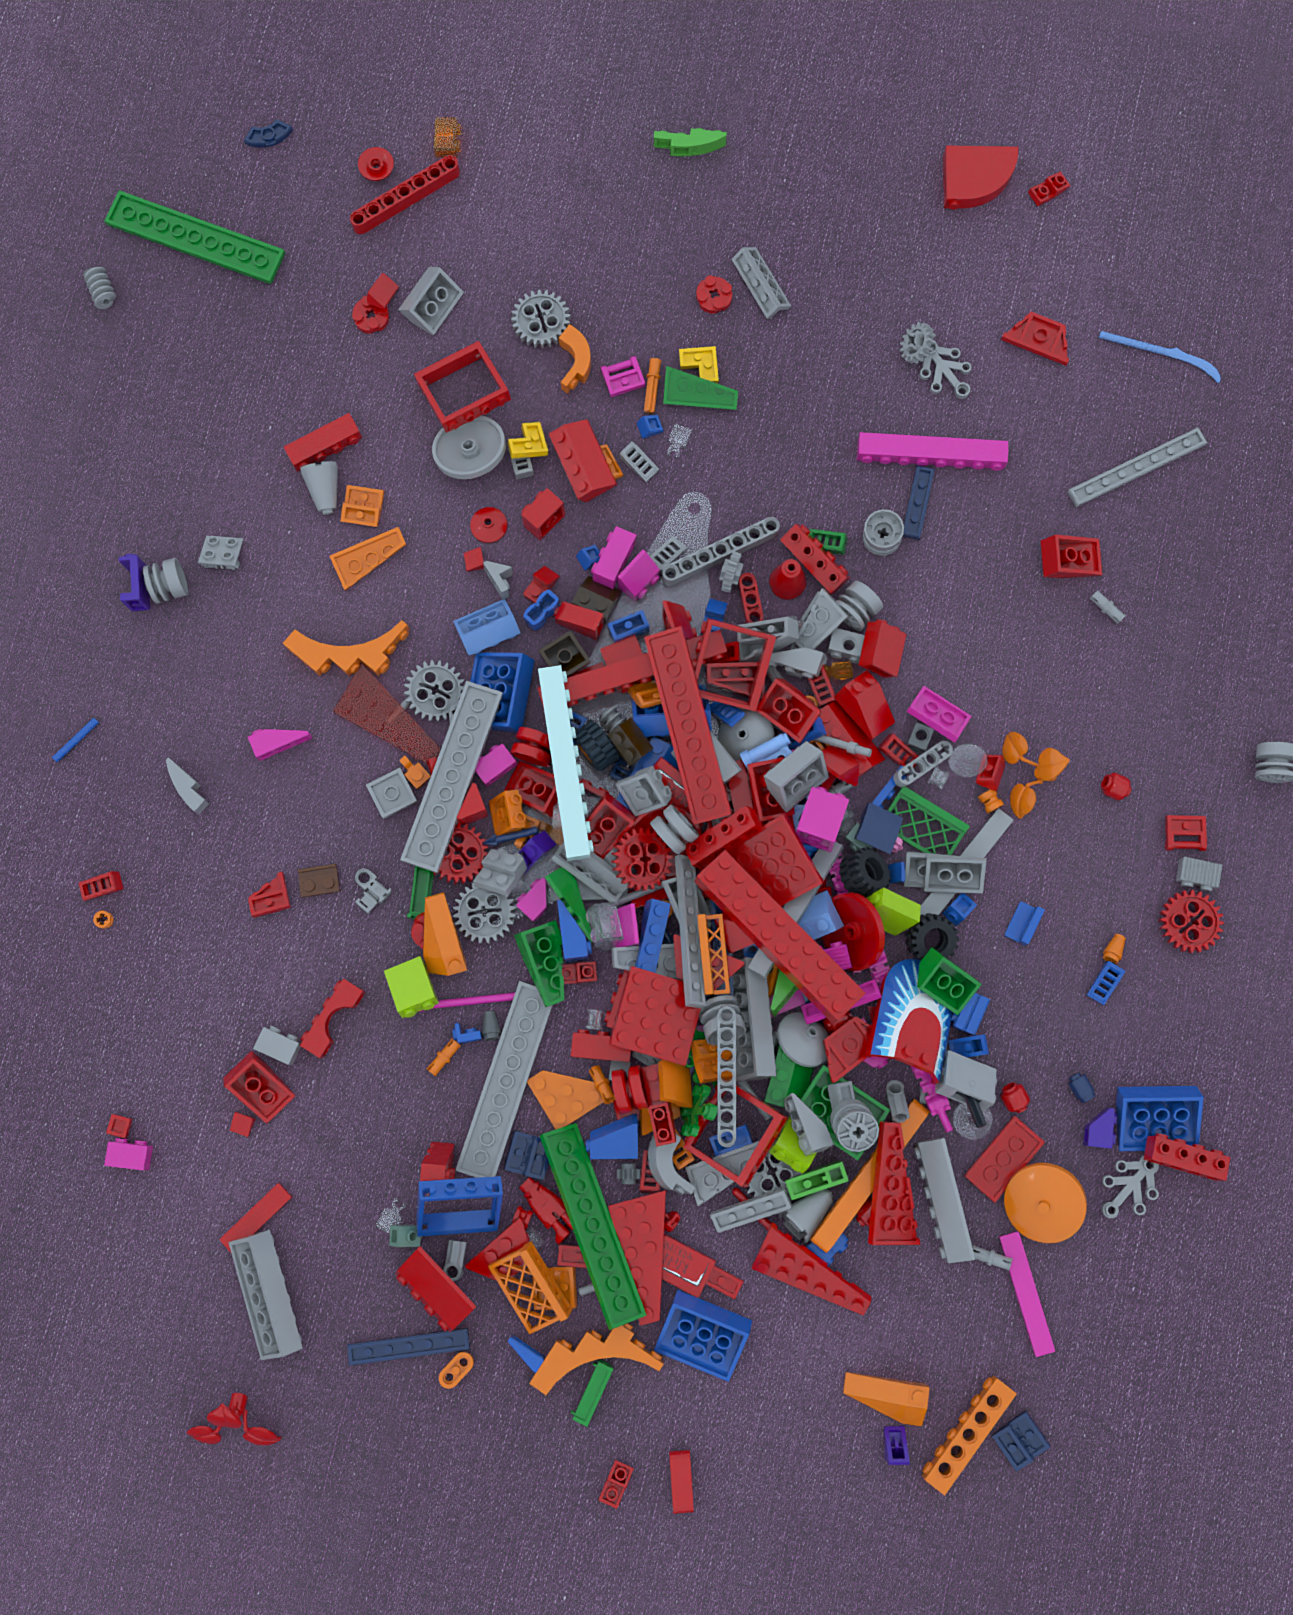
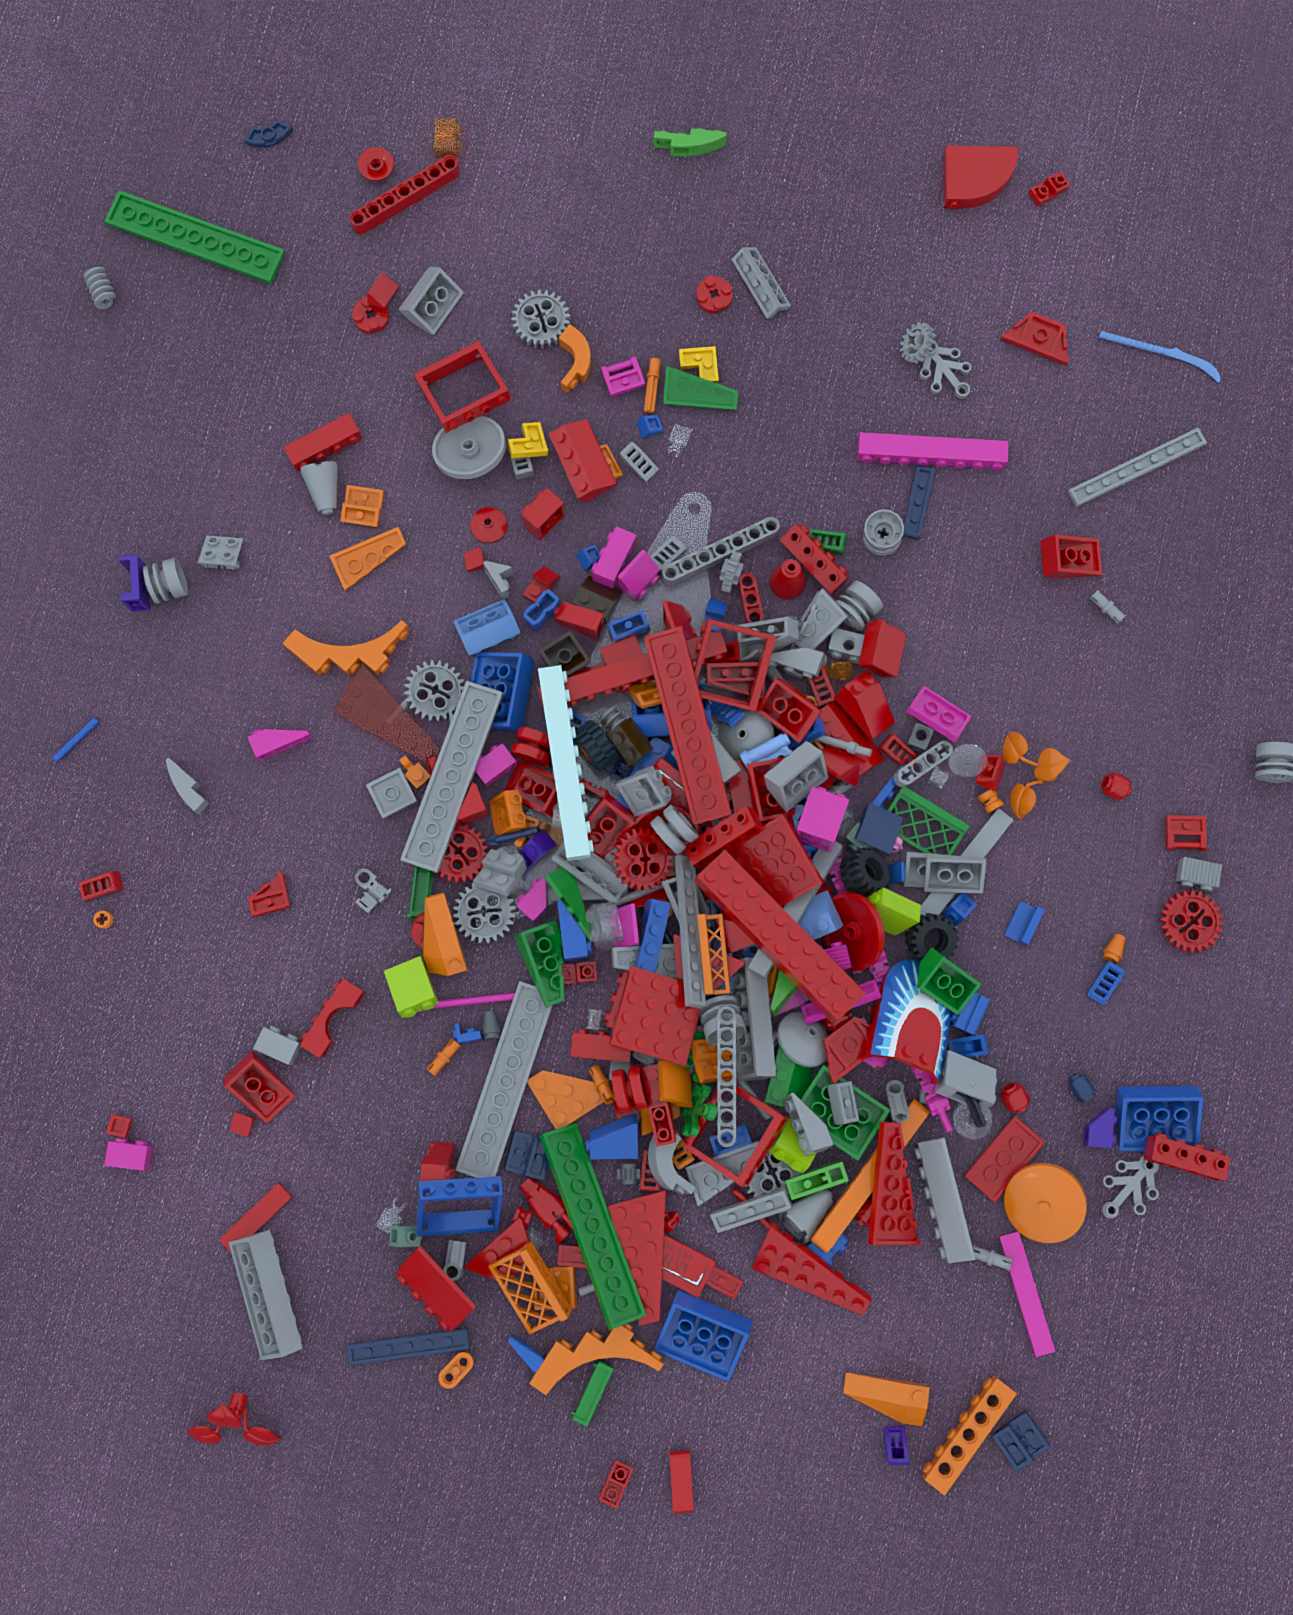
(318, 880): reddish brown plate -> none
(852, 1115): light grey wheel -> none

